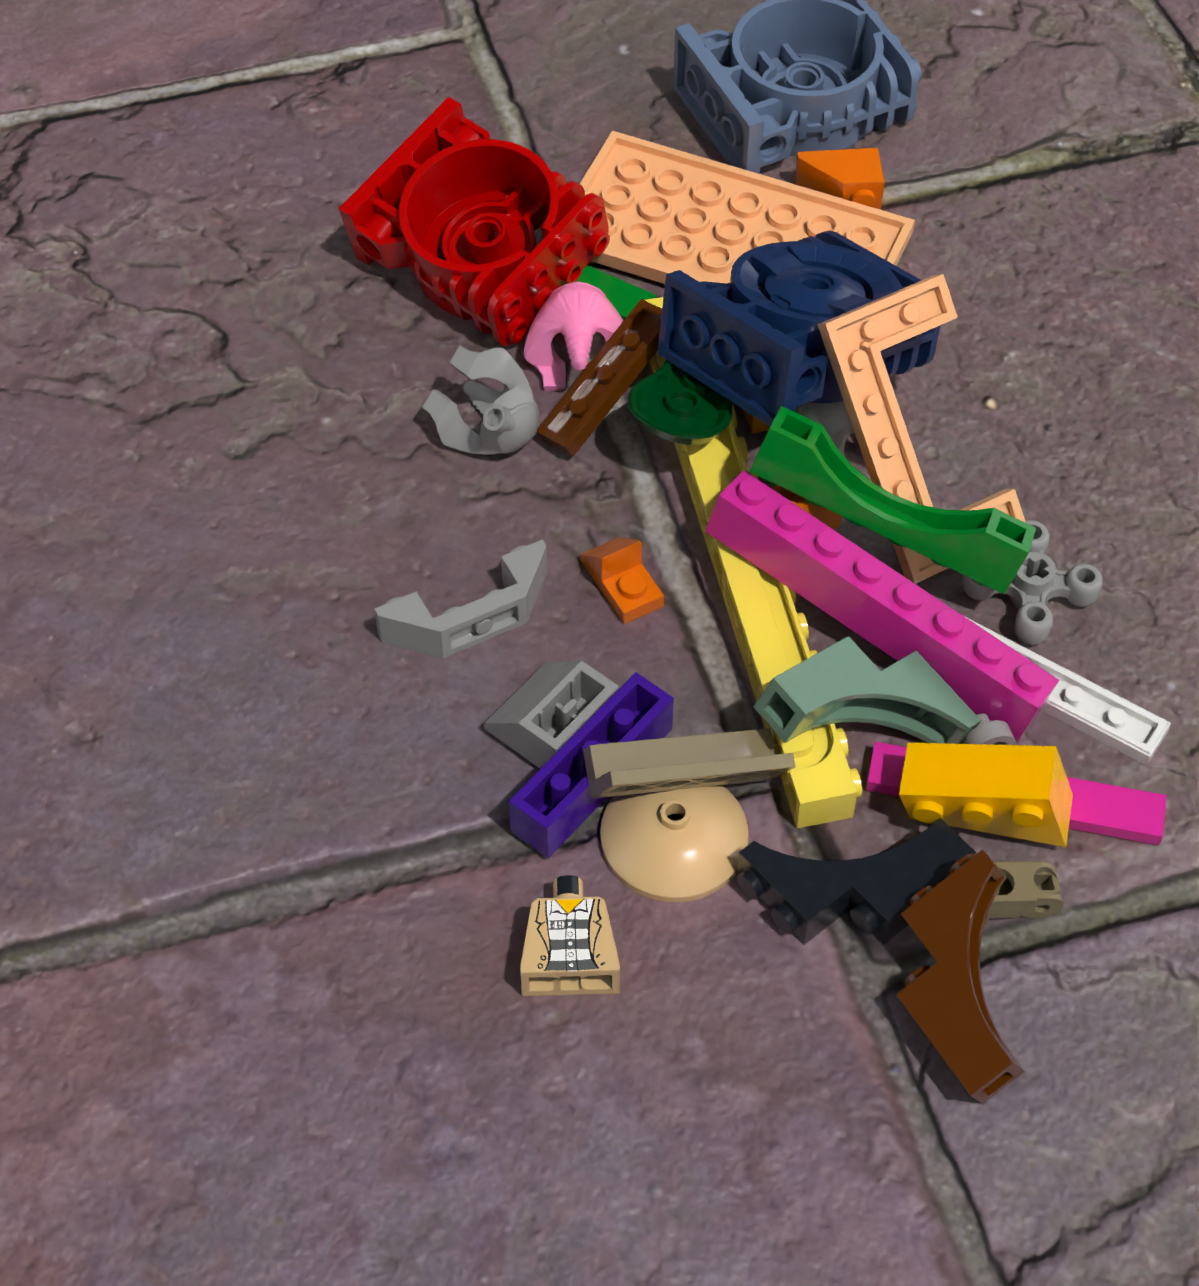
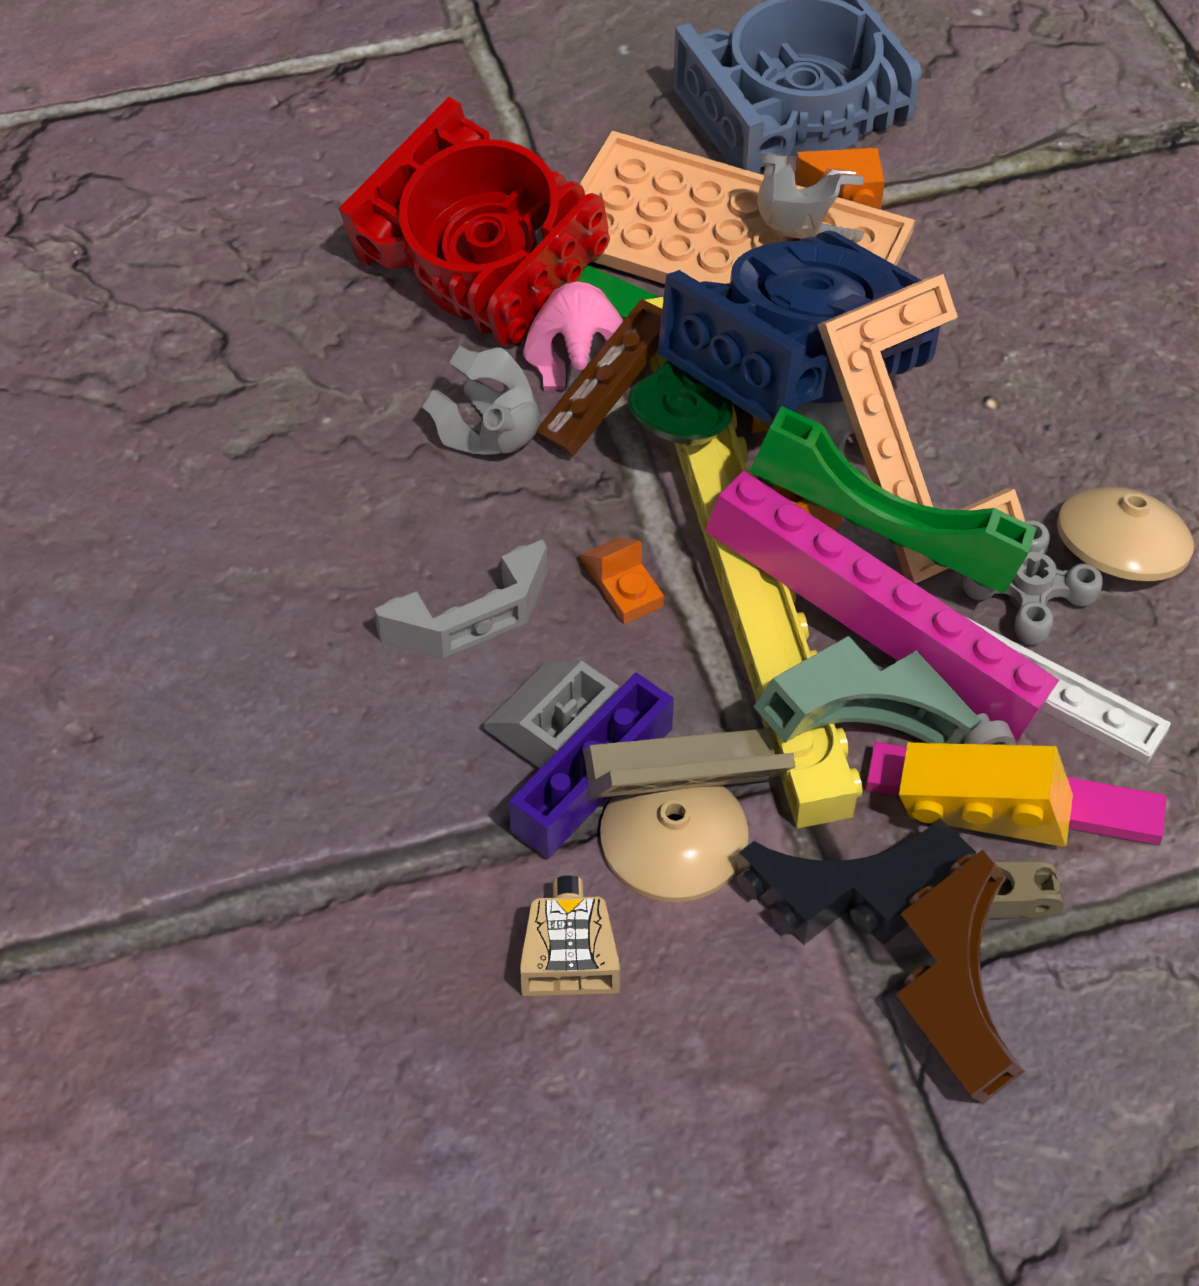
(801, 211): none -> light grey piece
(1125, 533): none -> tan dish

